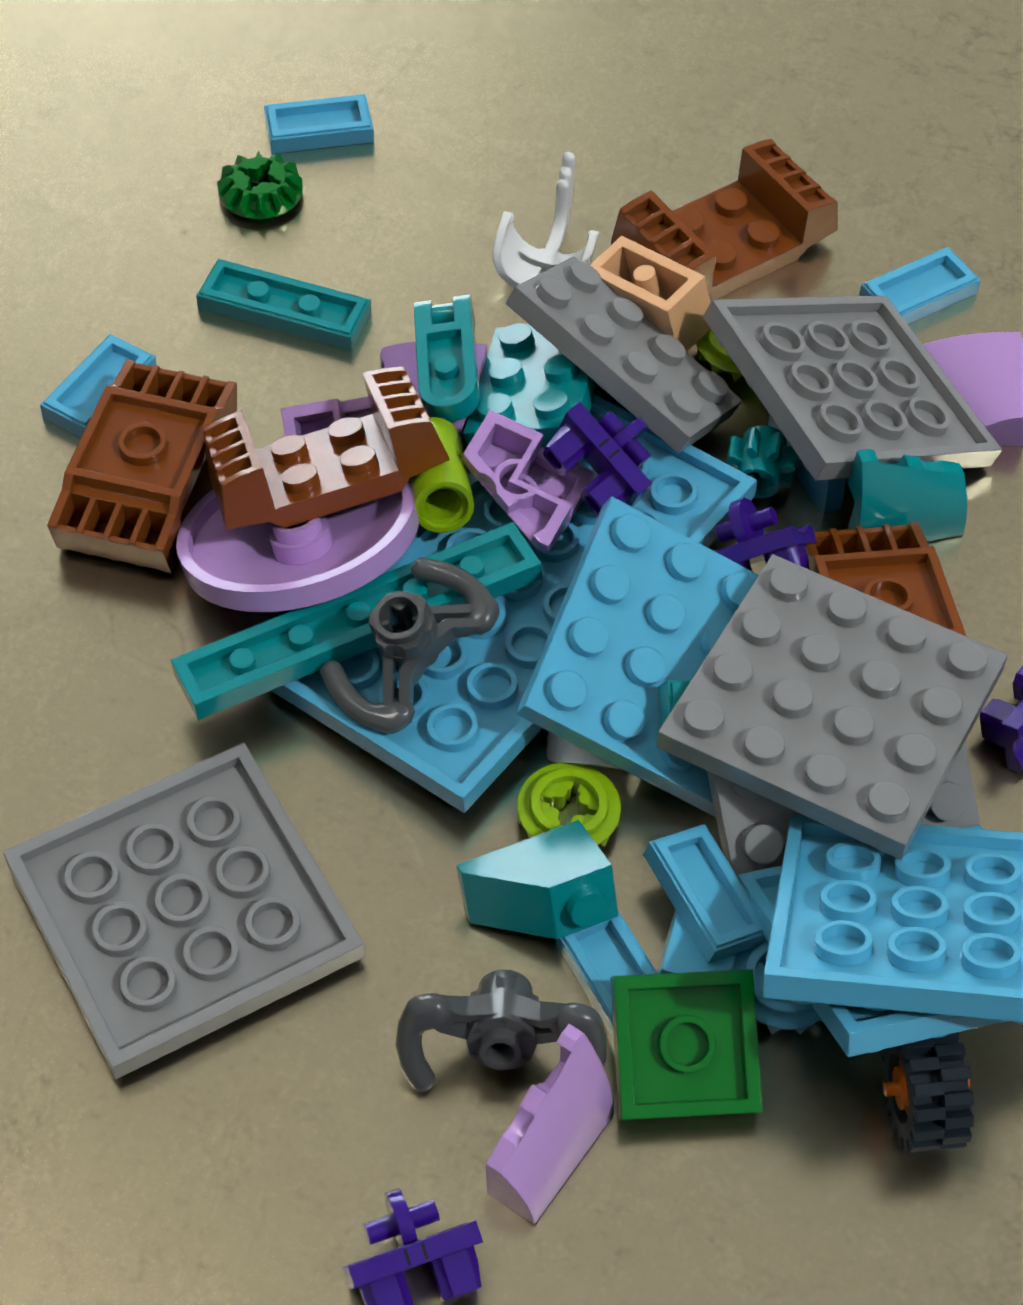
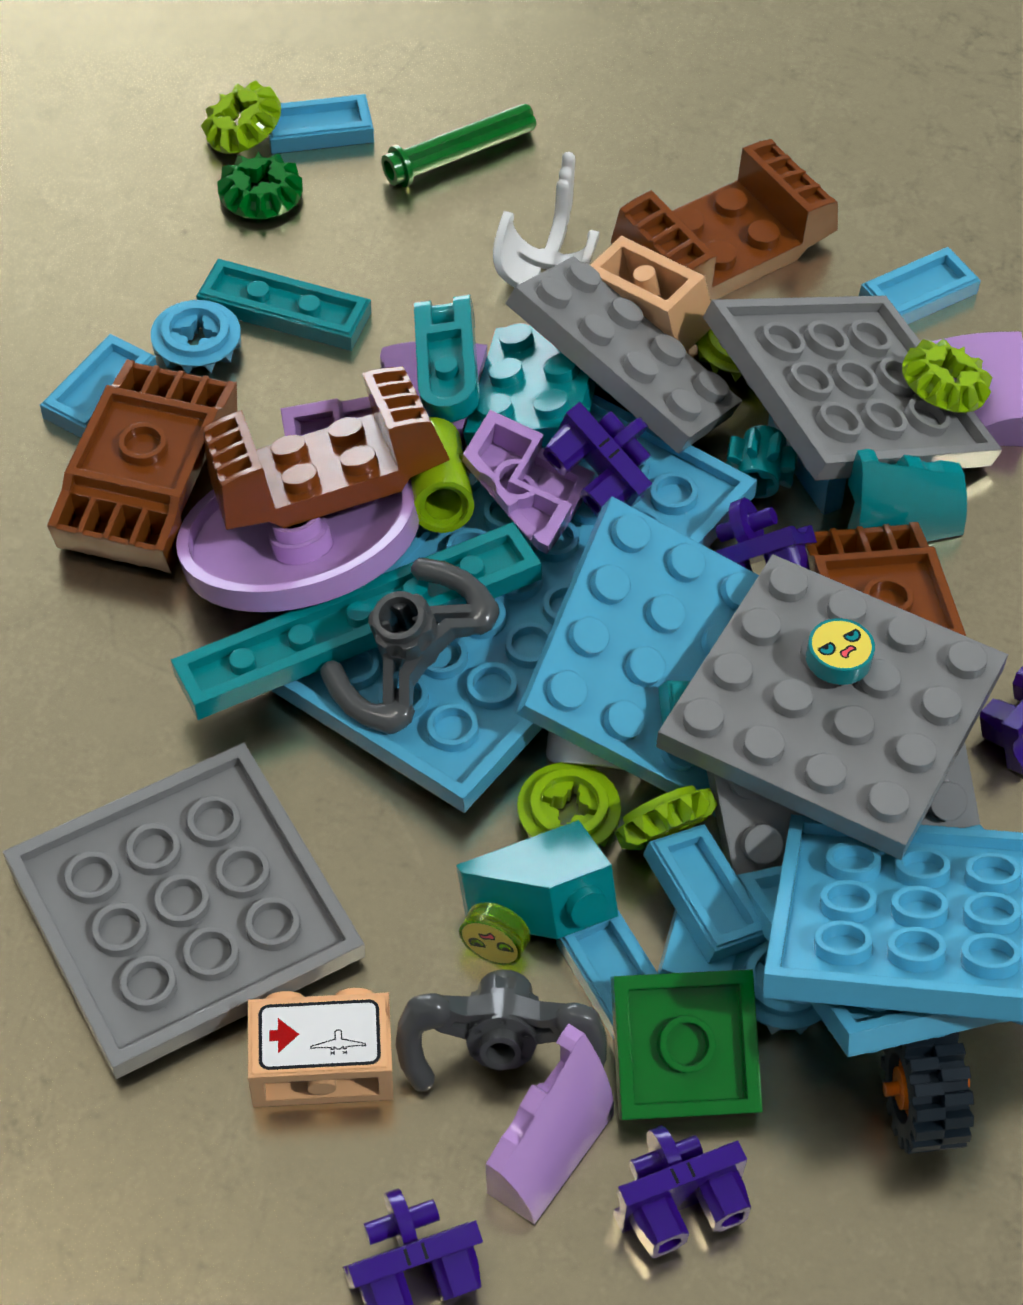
(181, 323): none -> medium azure gear
(259, 116): none -> lime gear
(319, 1048): none -> brick
(403, 164): none -> green axle
(494, 933): none -> tile
(665, 816): none -> lime gear
(677, 1178): none -> dark purple hips
(840, 651): none -> tile
(932, 371): none -> lime gear

